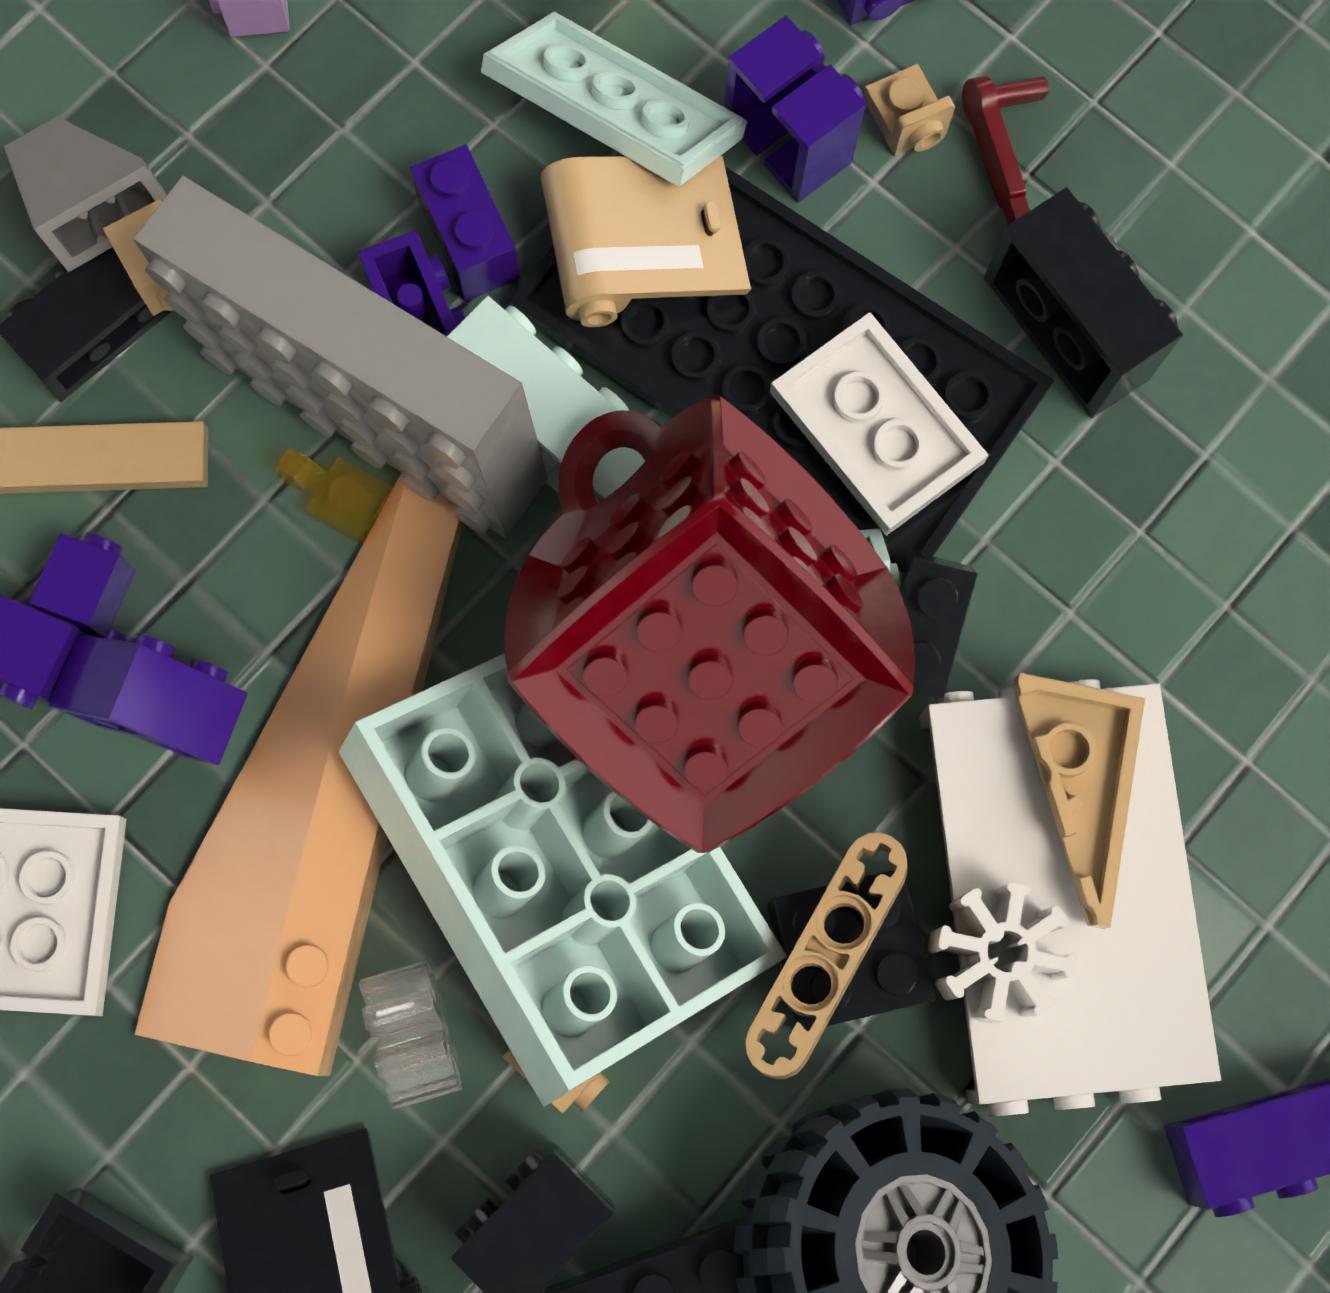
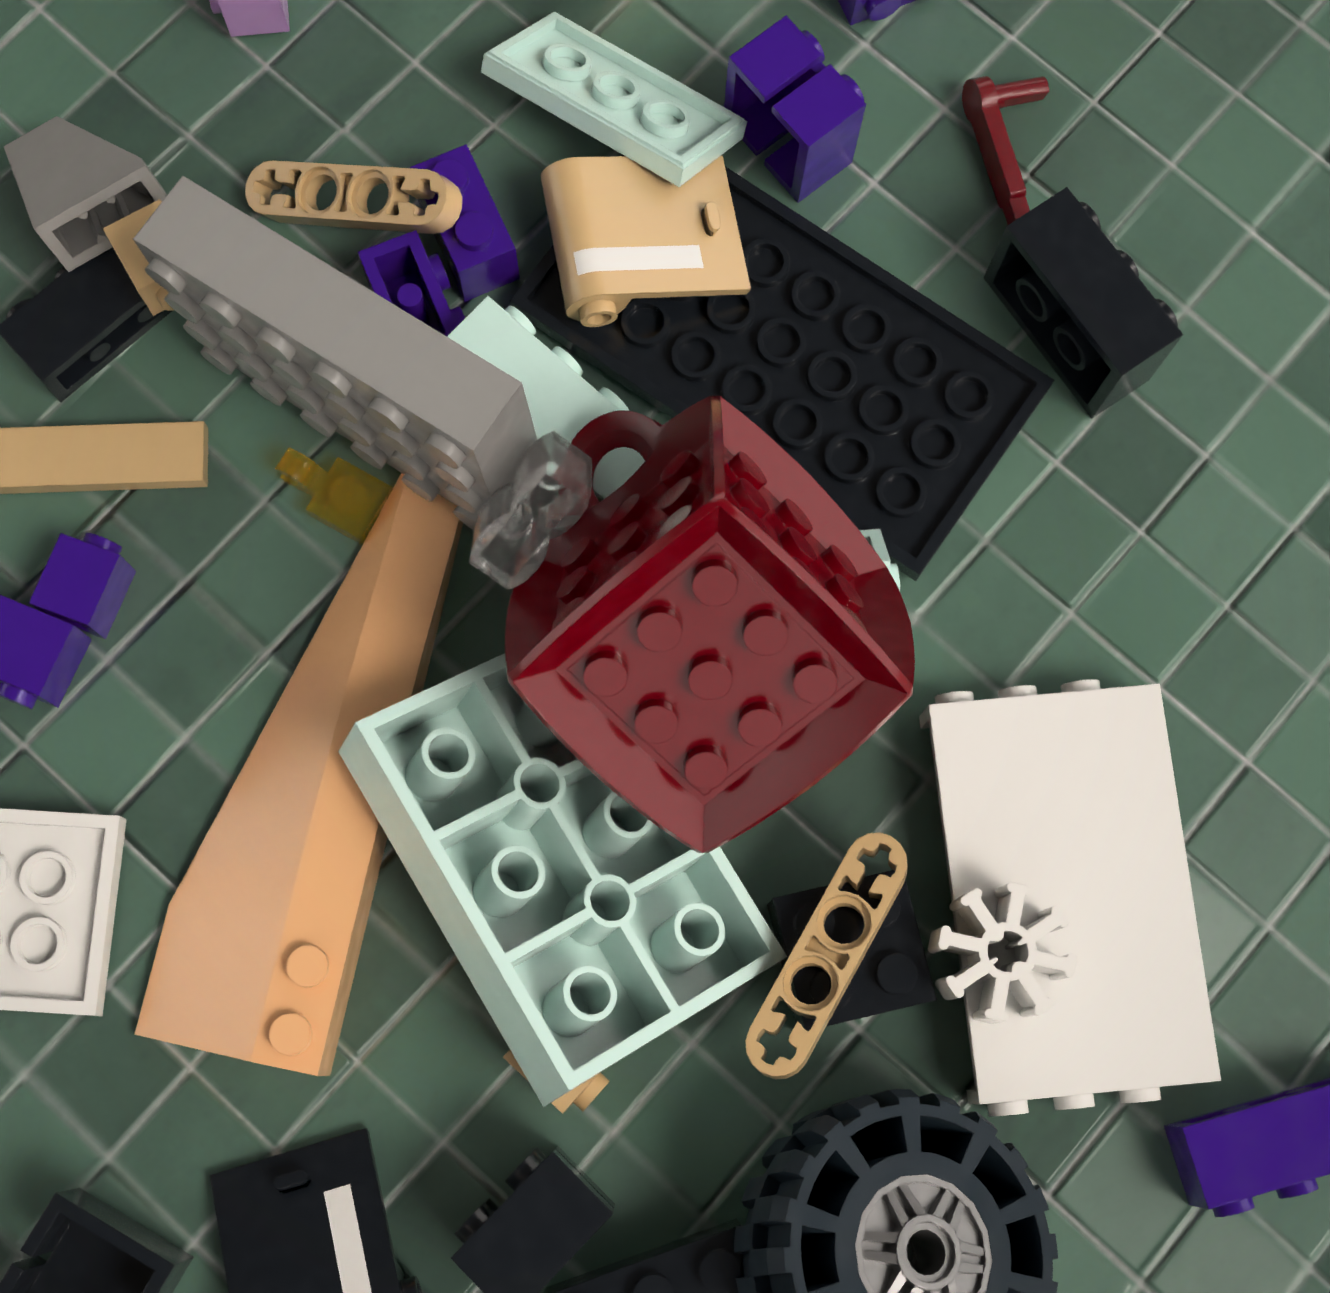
(148, 694): dark purple brick -> none
(351, 197): none -> tan beam
(410, 1035): clear gear -> none
(539, 505): none -> clear brick
(878, 423): white plate -> none
(908, 110): tan bracket -> none
(937, 605): black brick -> none
(1087, 762): tan wing -> none

